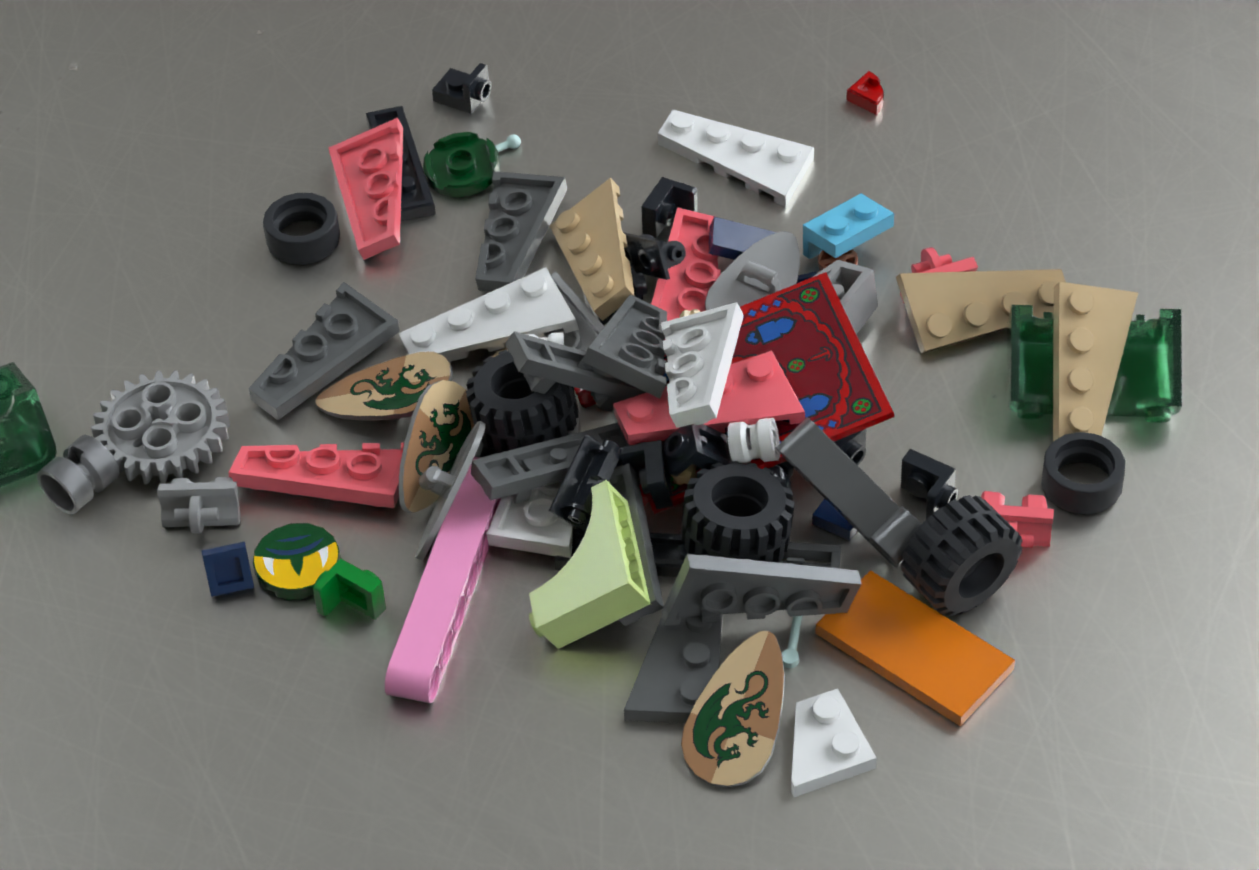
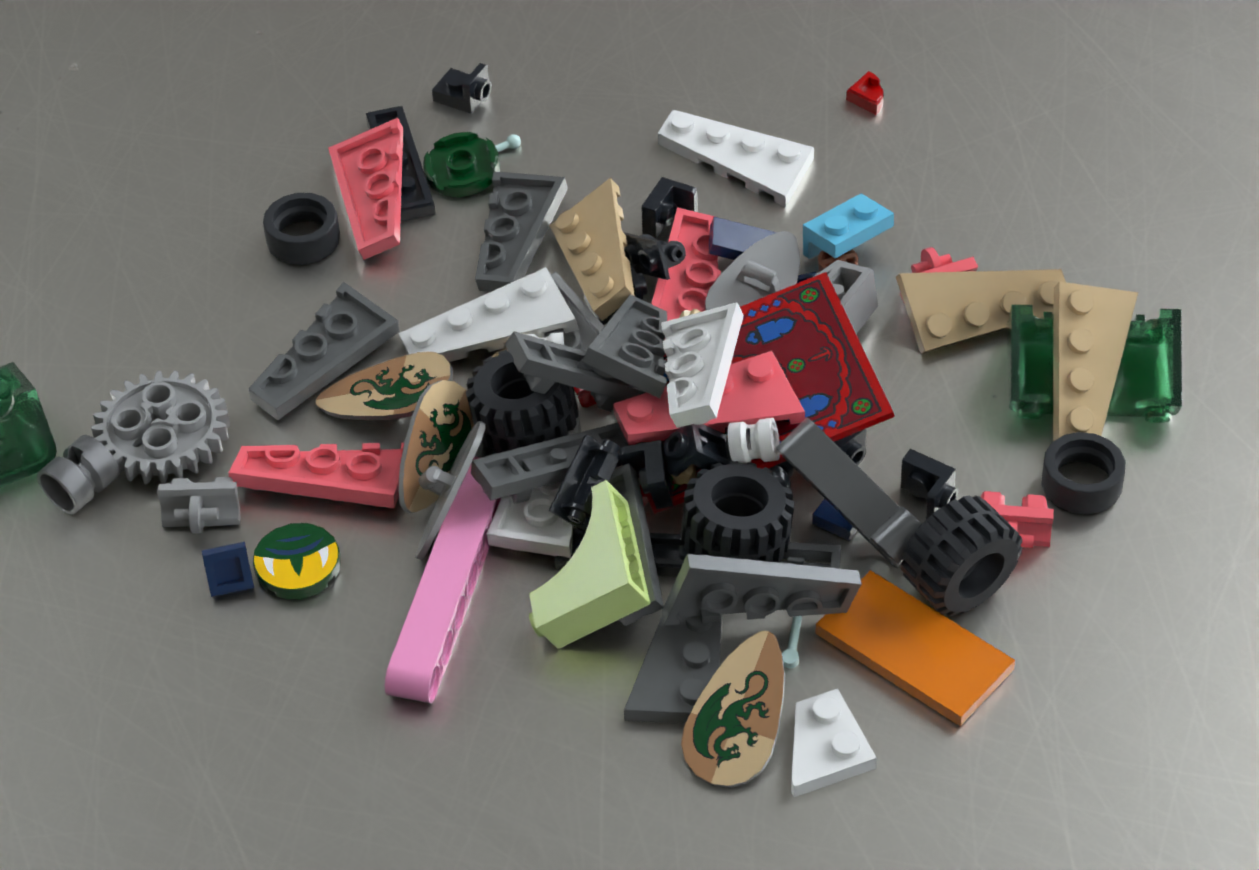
(352, 586): green bracket -> none

